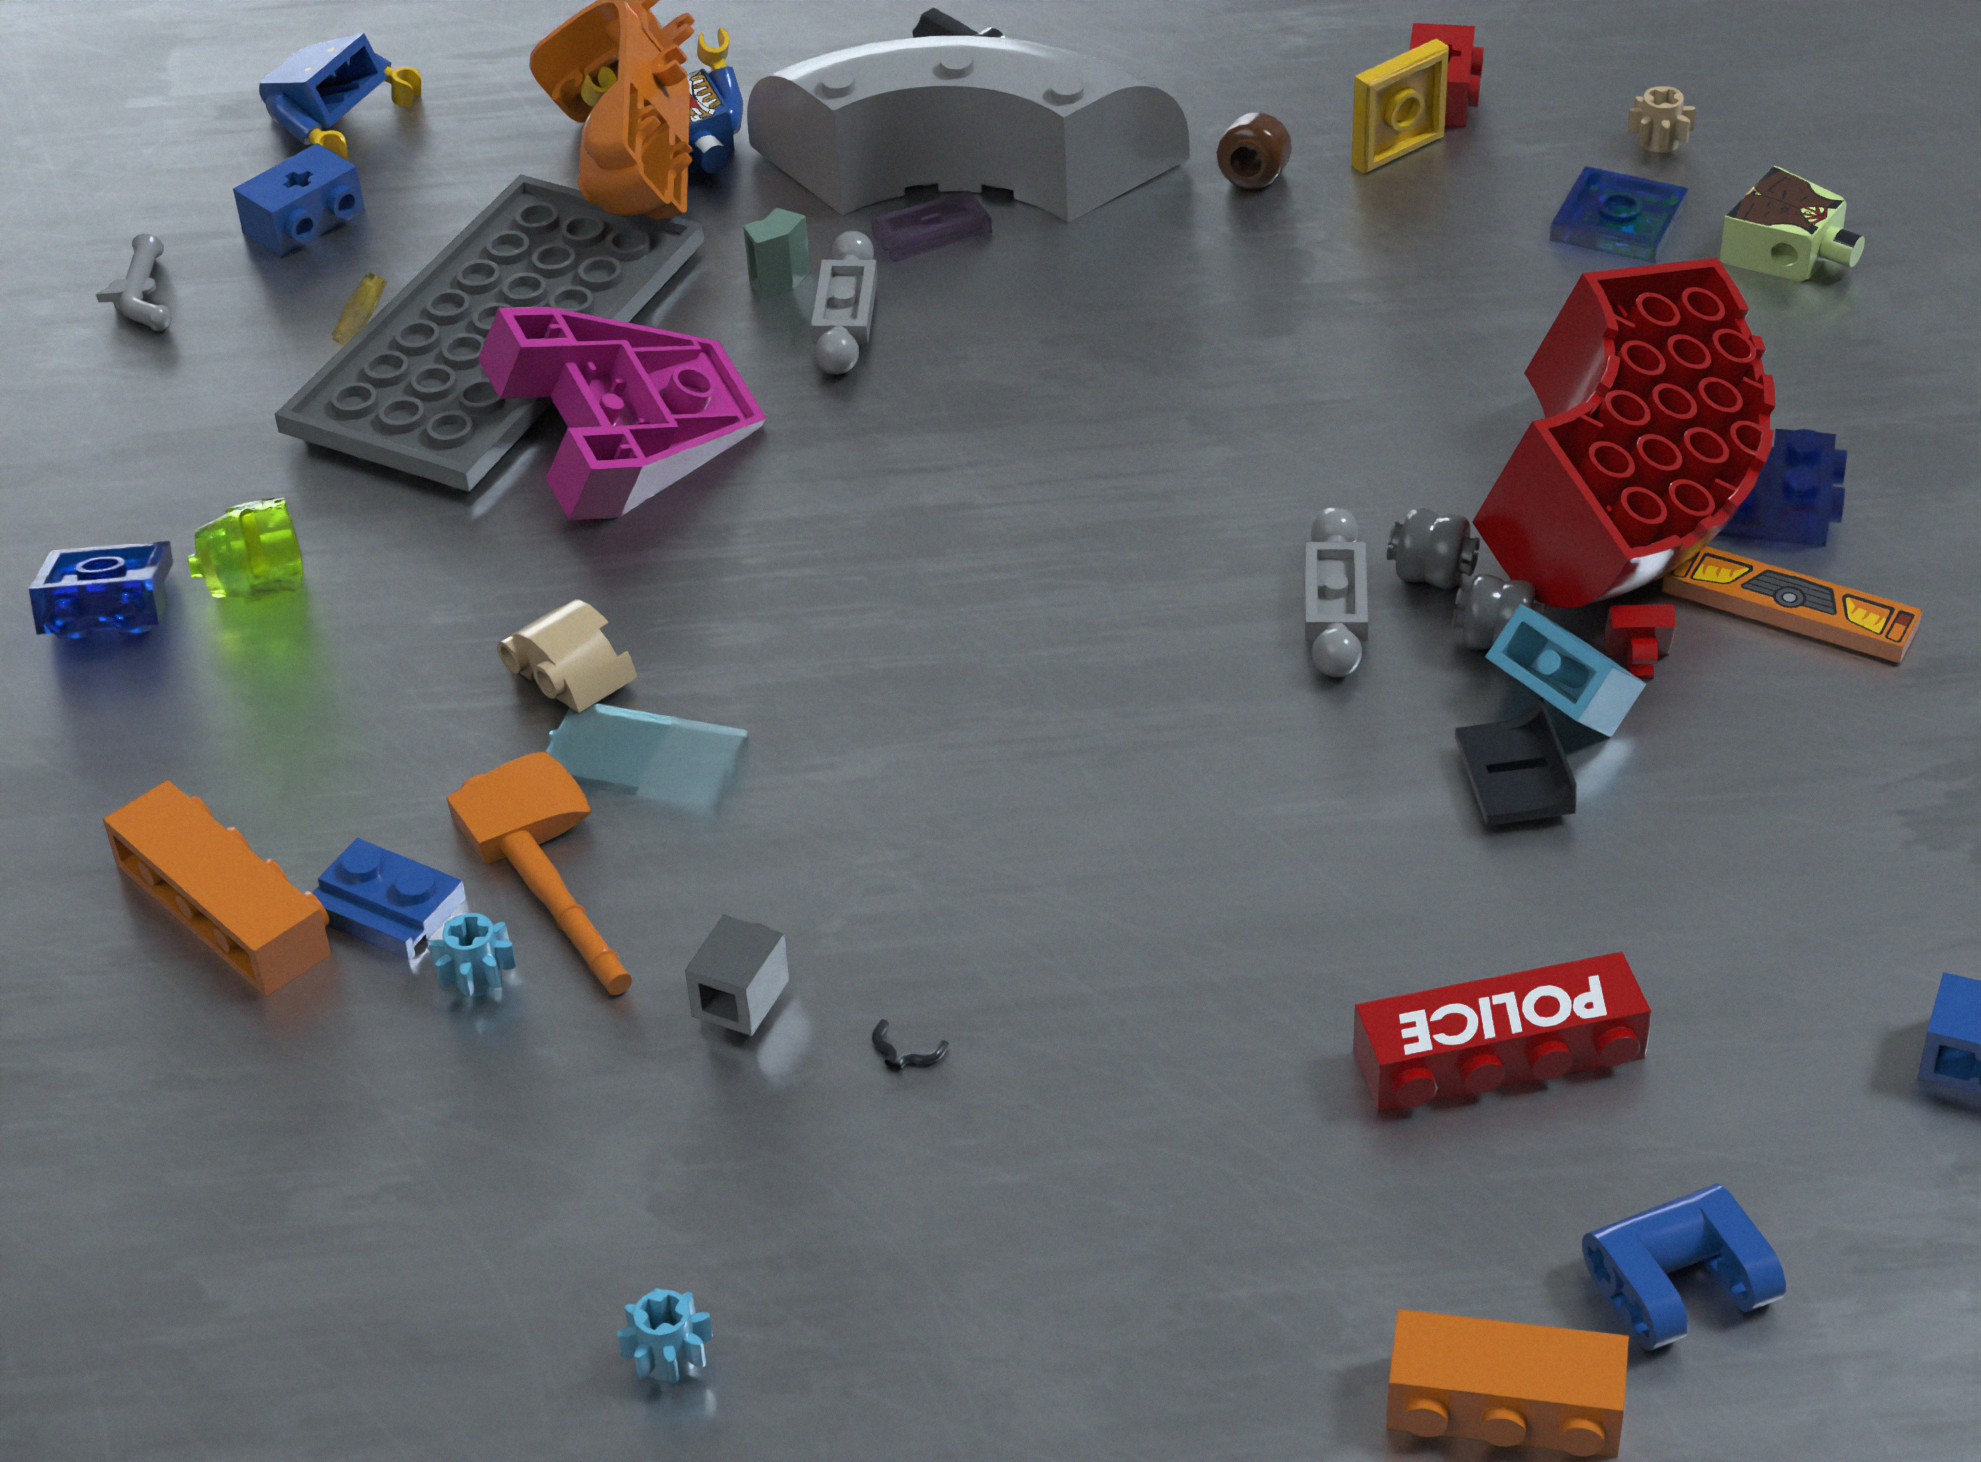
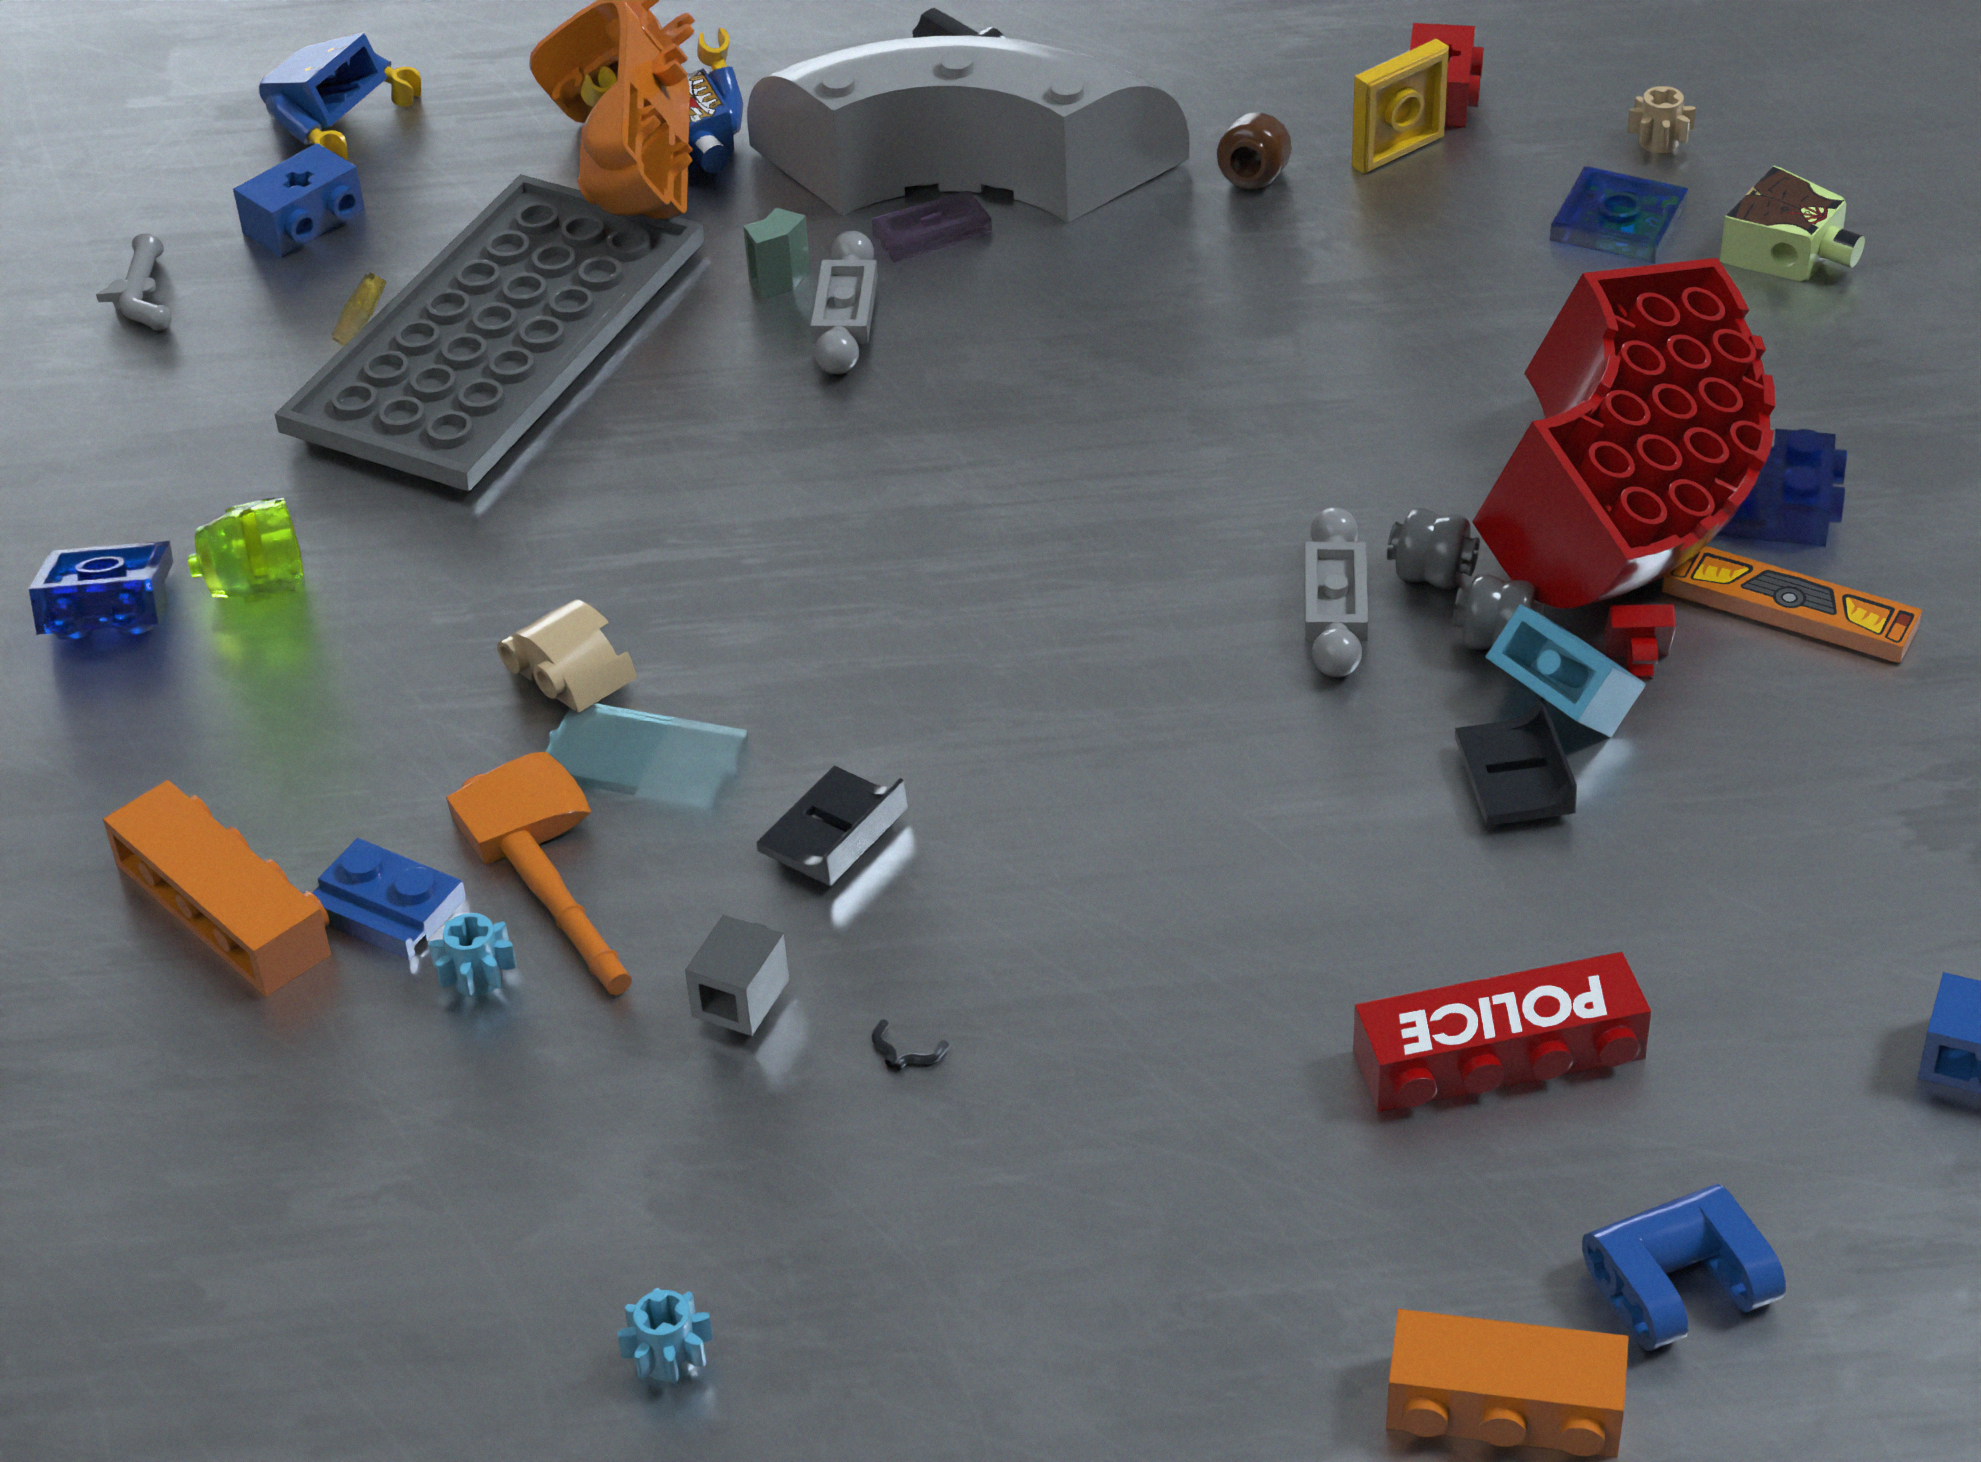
(634, 400): dark pink wedge -> none
(845, 801): none -> black piece

